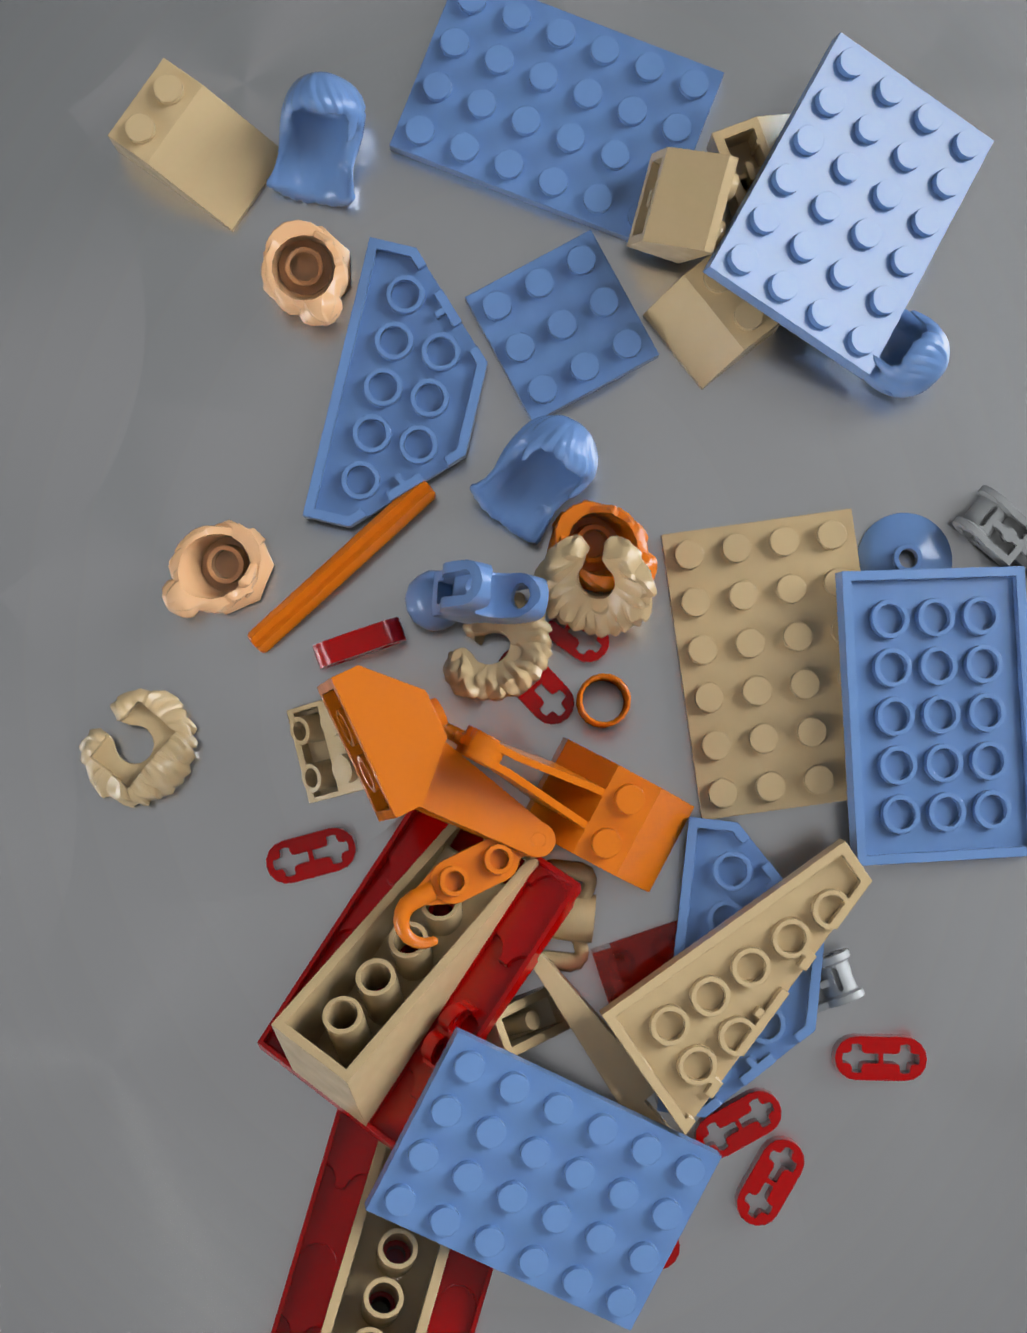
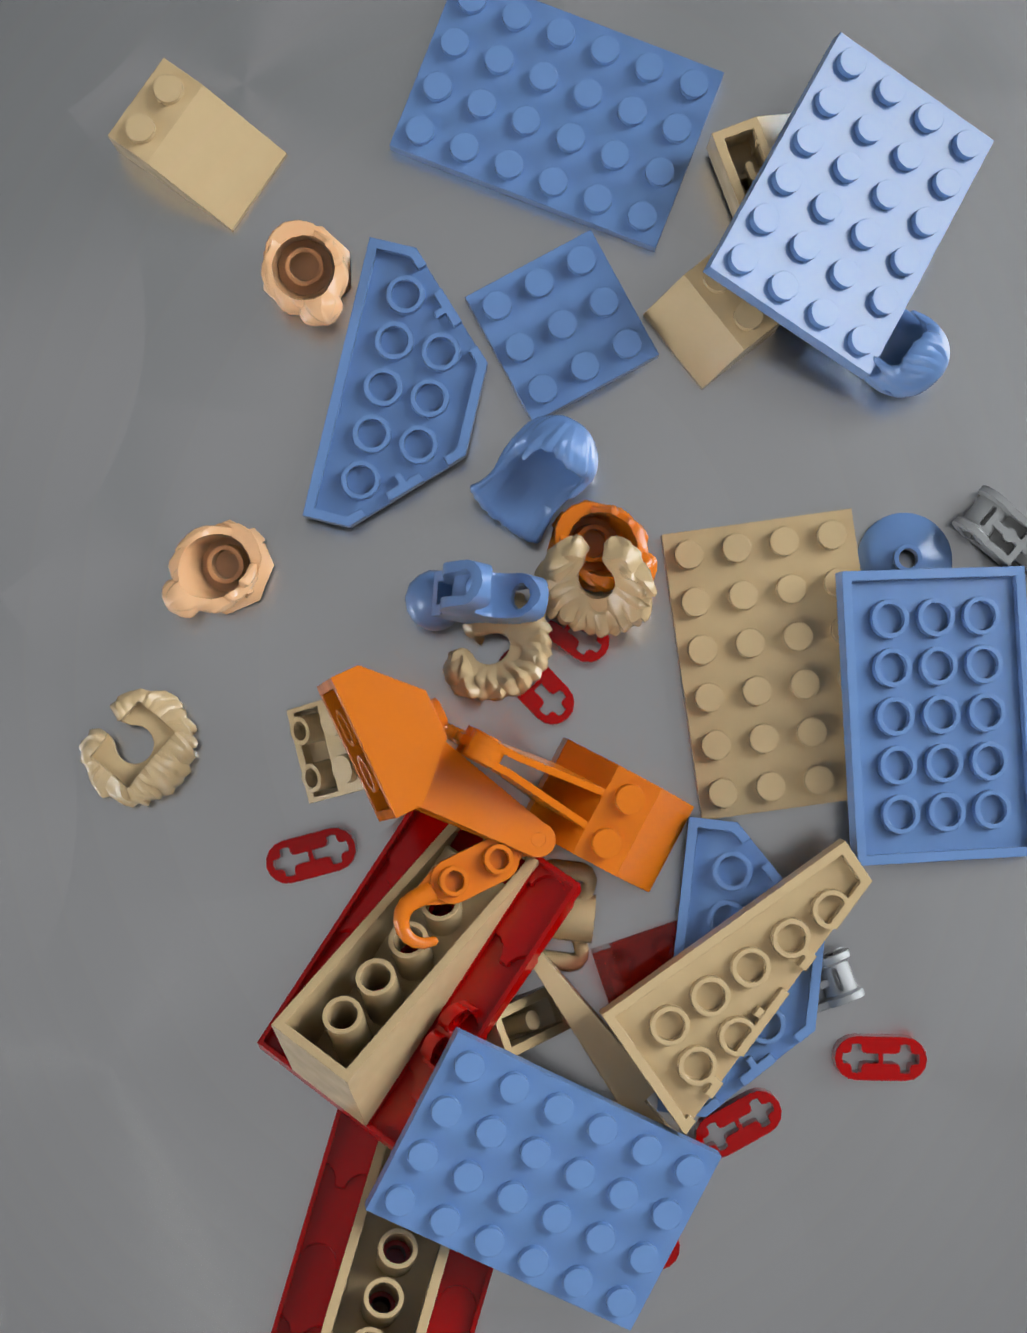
(319, 140): medium blue piece -> none
(340, 567): orange axle -> none
(359, 643): red beam -> none
(621, 686): orange piece -> none
(683, 204): tan slope -> none
(779, 1186): red beam -> none

